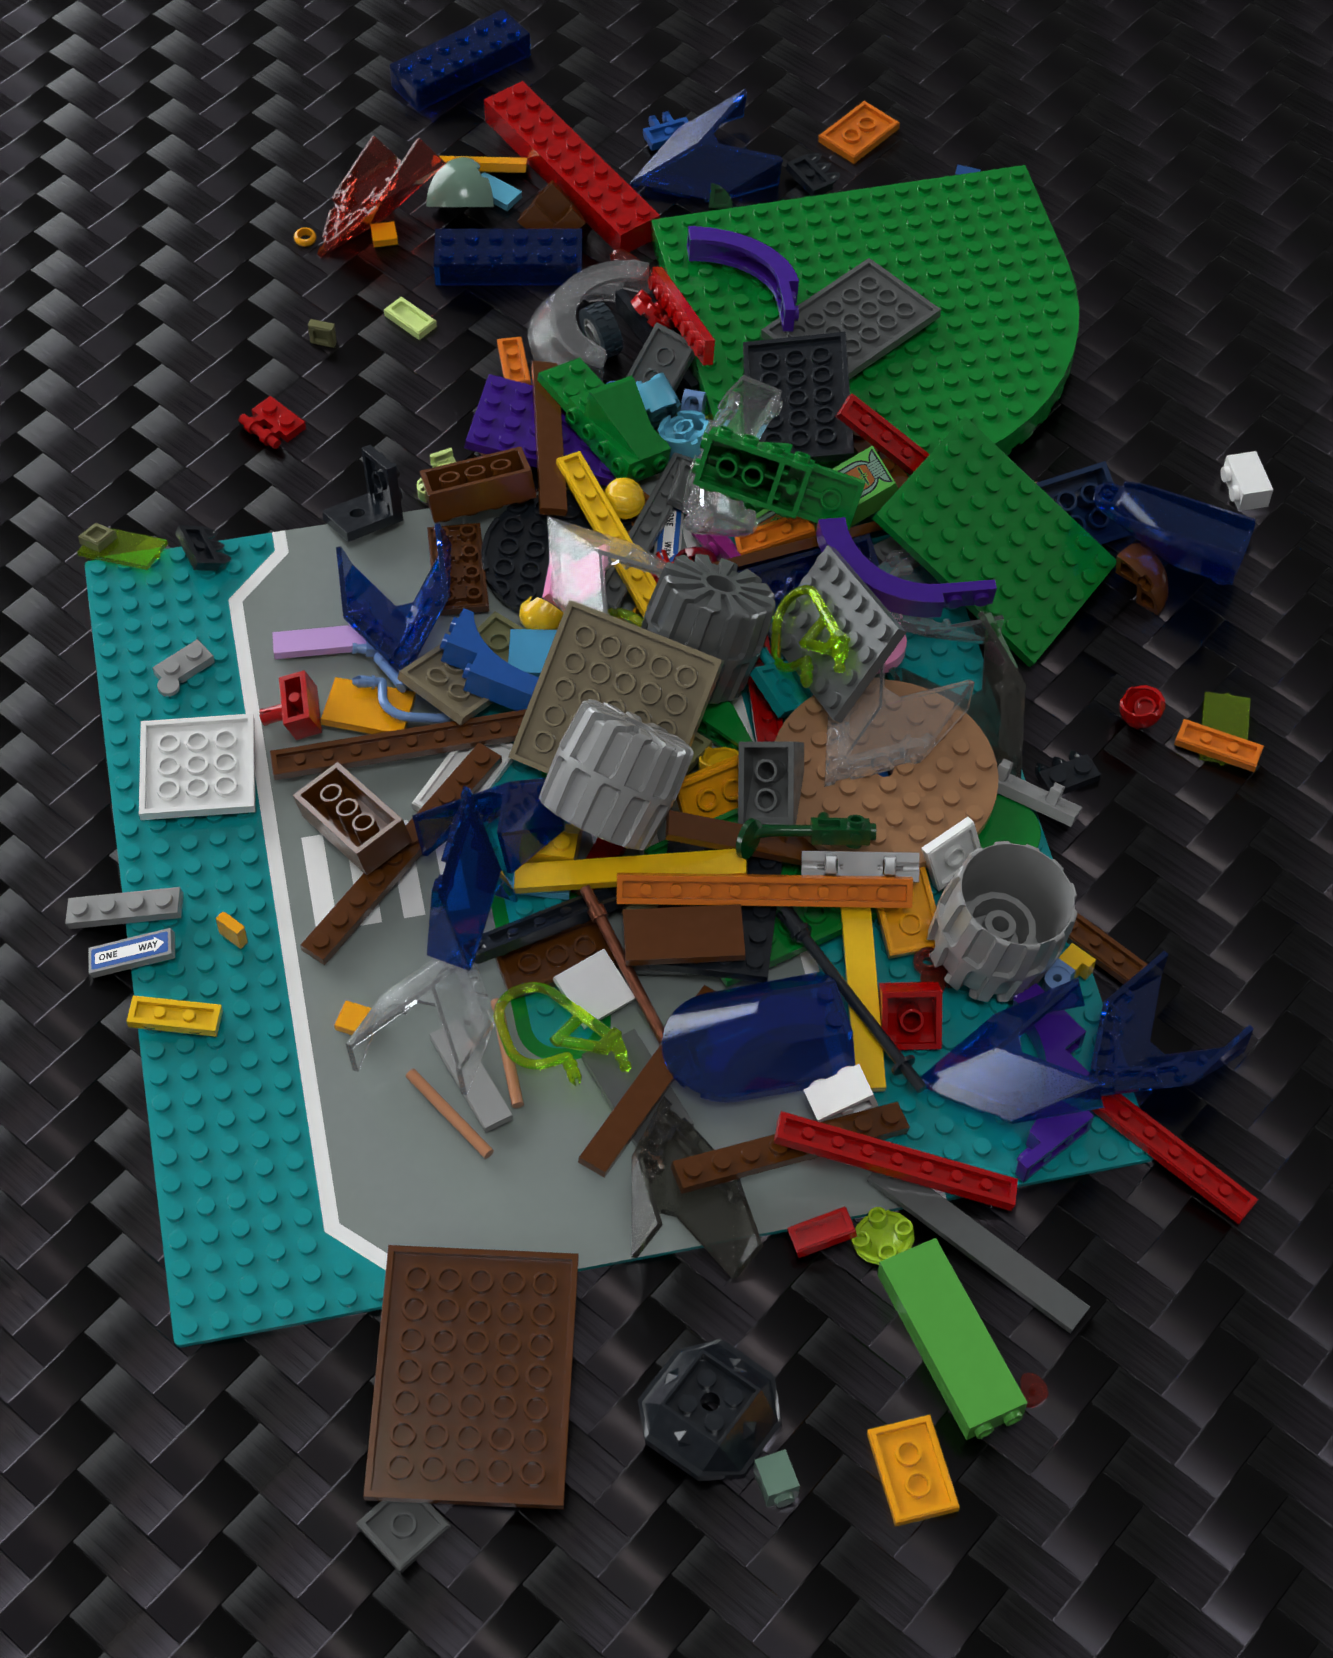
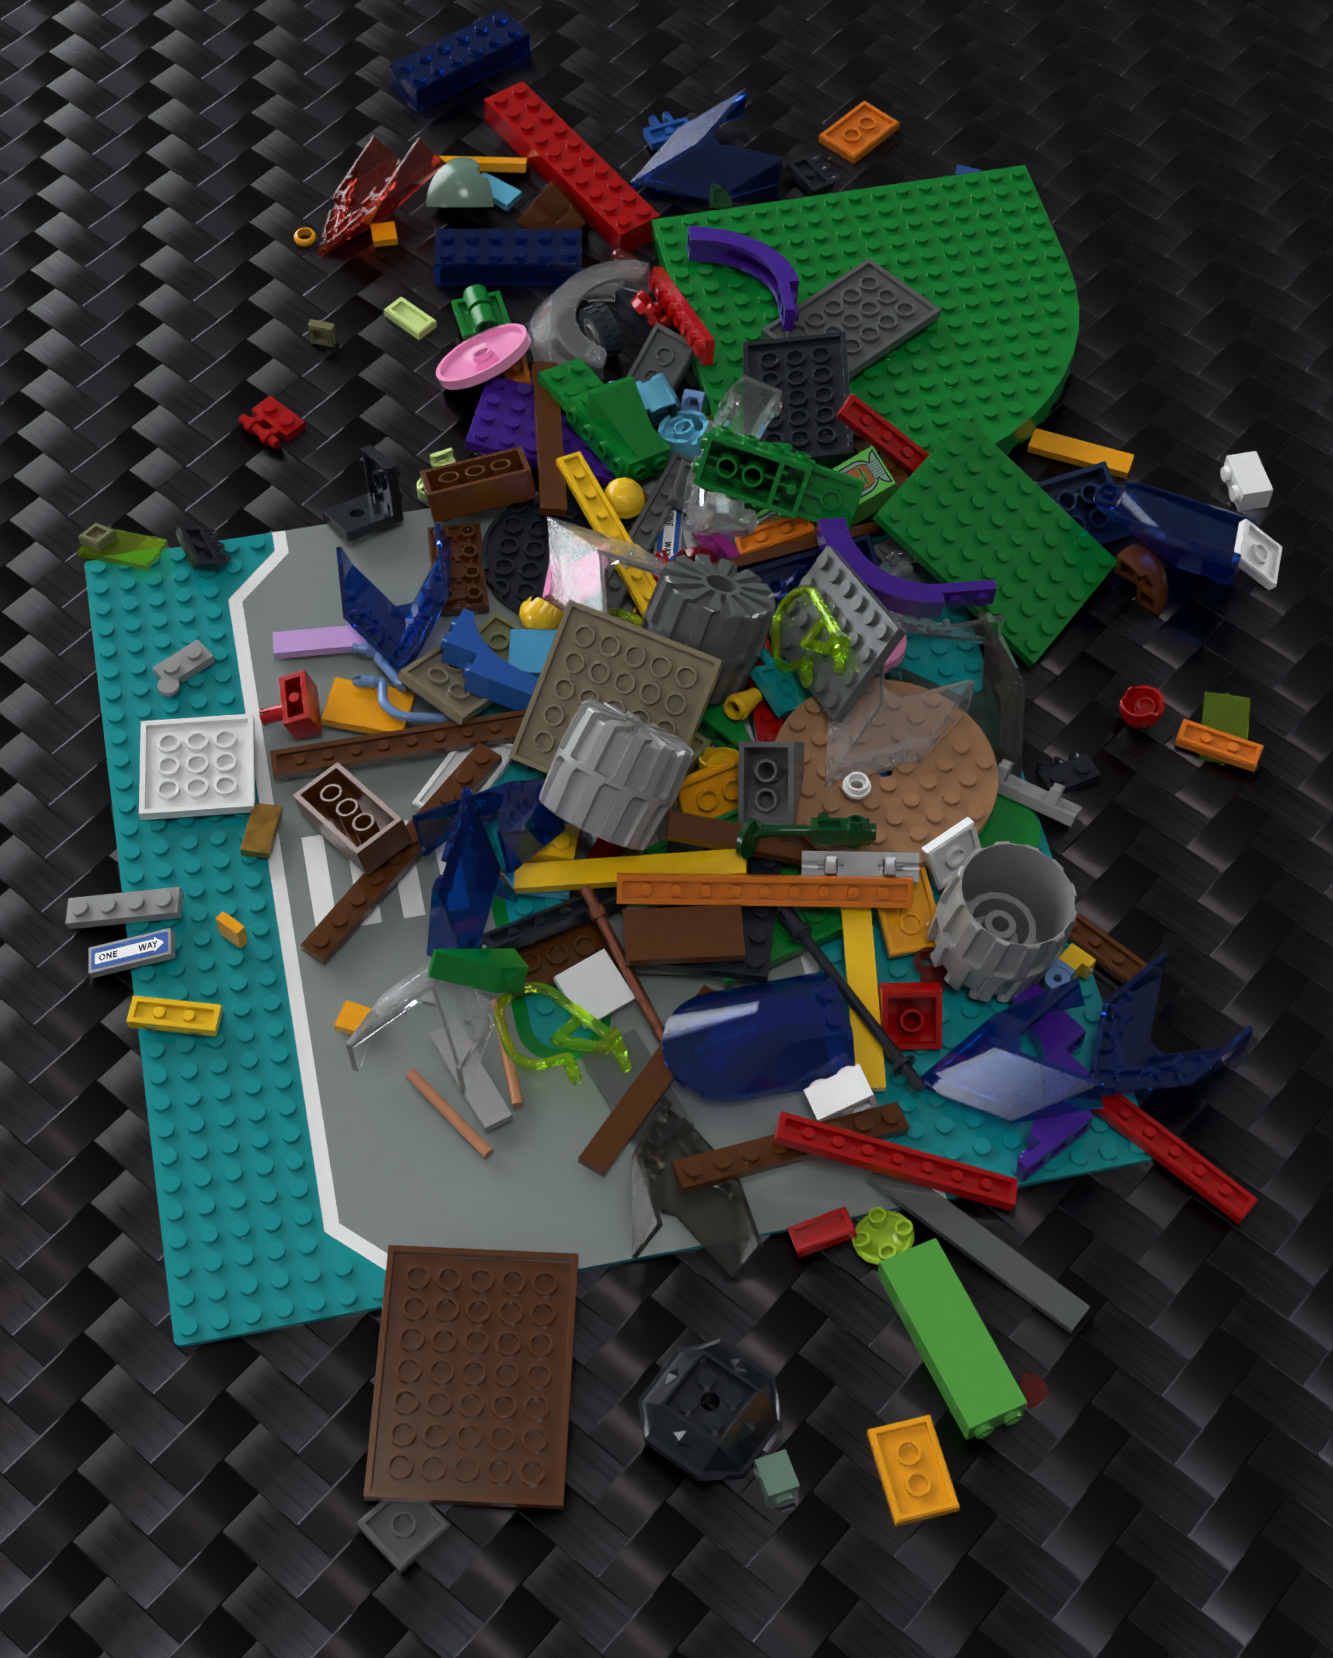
(261, 830): none -> pearl gold tile
(479, 311): none -> green plate
(480, 969): none -> green slope
(483, 356): none -> bright pink dish
(741, 704): none -> yellow cone
(856, 779): none -> white plate
(1079, 452): none -> light orange tile
(1258, 554): none -> white tile

